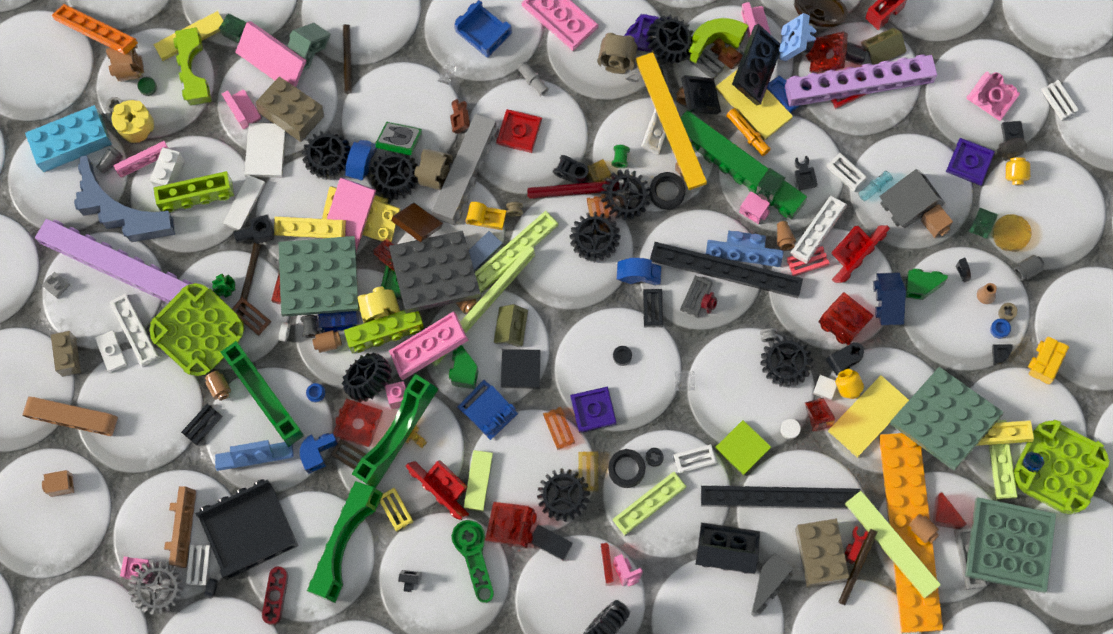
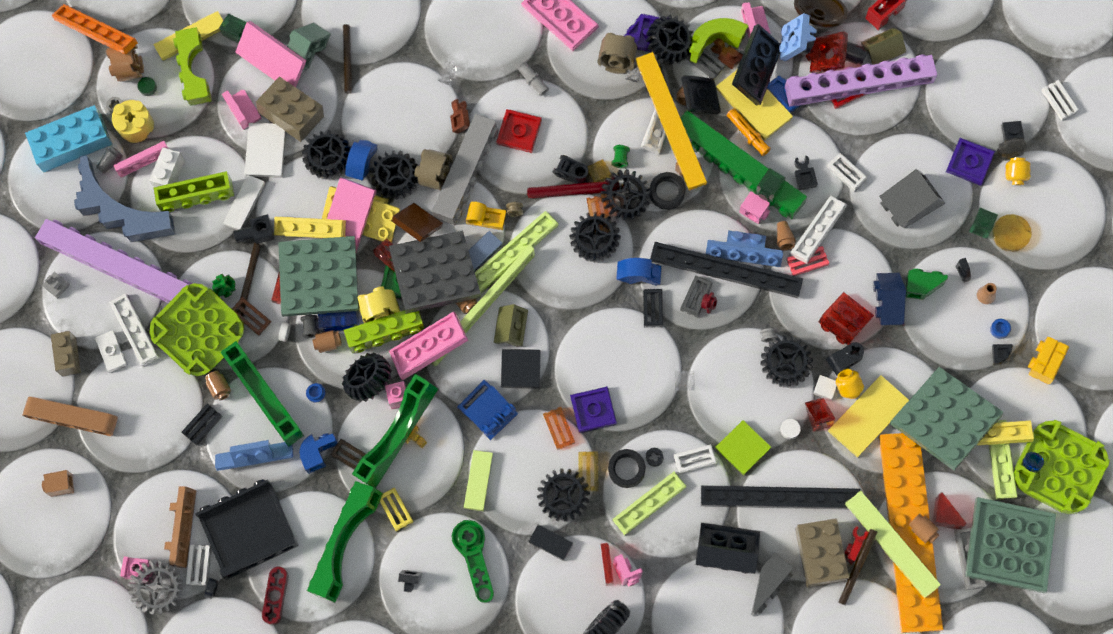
(351, 411): clear red piece -> none
(398, 138): tile -> none
(442, 485): red bracket -> none
(465, 370): green slope -> none
(482, 29): blue panel -> none
(511, 524): clear red plate -> none
(622, 355): black tile -> none
(854, 249): red bracket -> none
(875, 186): clear light blue axle -> none
(937, 221): medium nougat brick -> none
(993, 95): bright pink slope -> none
(1012, 307): dark tan bush -> none
(1029, 267): dark grey brick -> none

